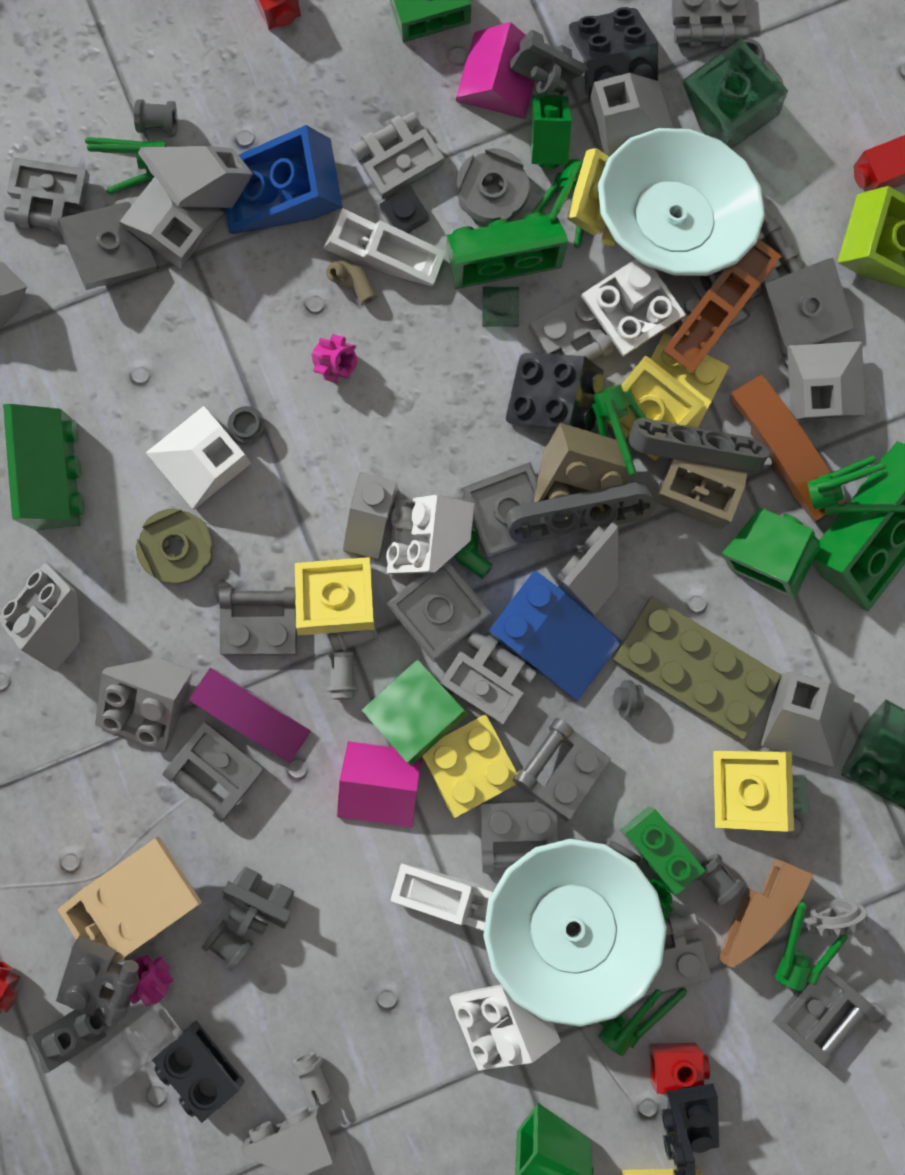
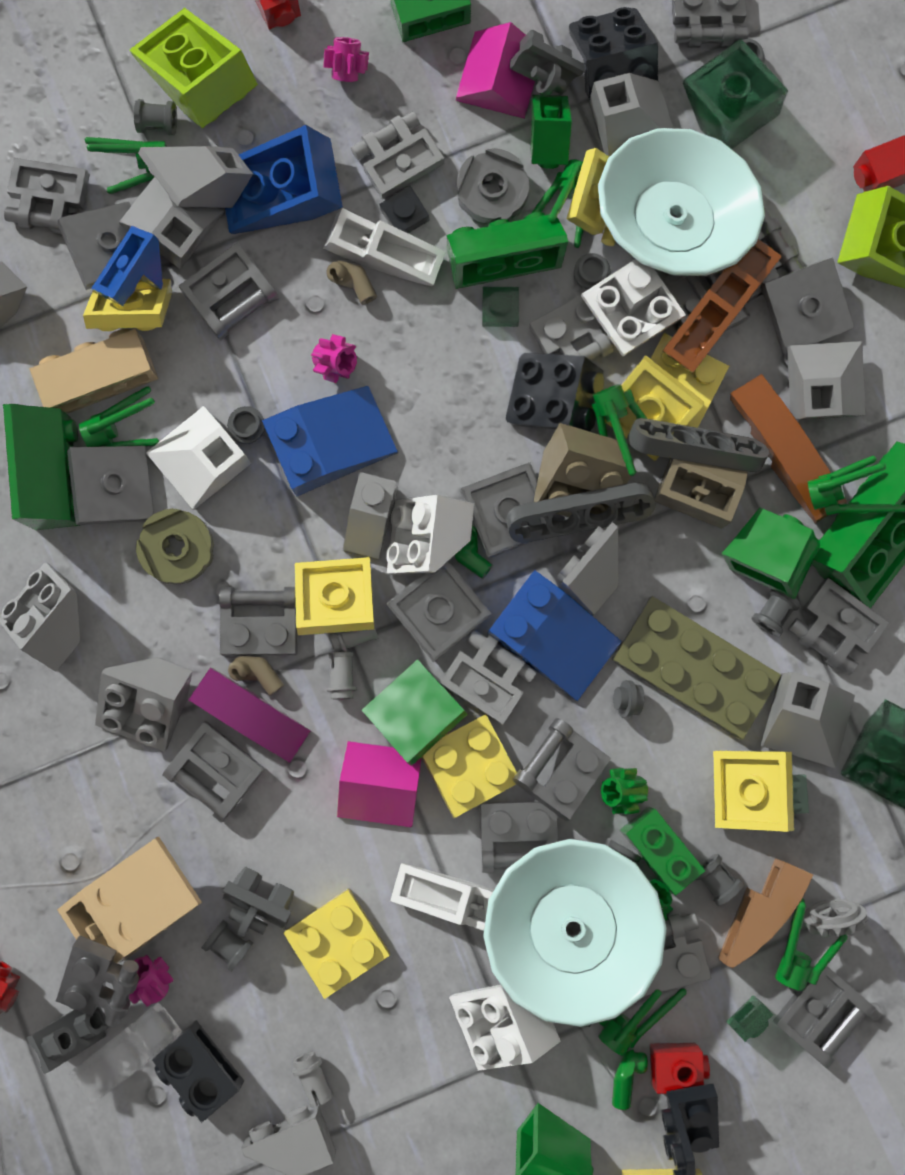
(94, 371): none -> tan brick
(101, 427): none -> green plant
(110, 484): none -> flat silver plate
(133, 261): none -> blue slope
(142, 310): none -> light yellow plate
(195, 66): none -> lime slope
(223, 280): none -> flat silver plate
(255, 670): none -> dark tan arm
(329, 438): none -> blue slope
(336, 943): none -> light yellow plate
(346, 59): none -> dark pink gear
(591, 270): none -> dark grey plate
(624, 791): none -> green gear
(630, 1063): none -> green arm
(750, 1019): none -> clear green plate
(775, 613): none -> dark grey bush
(846, 617): none -> flat silver plate

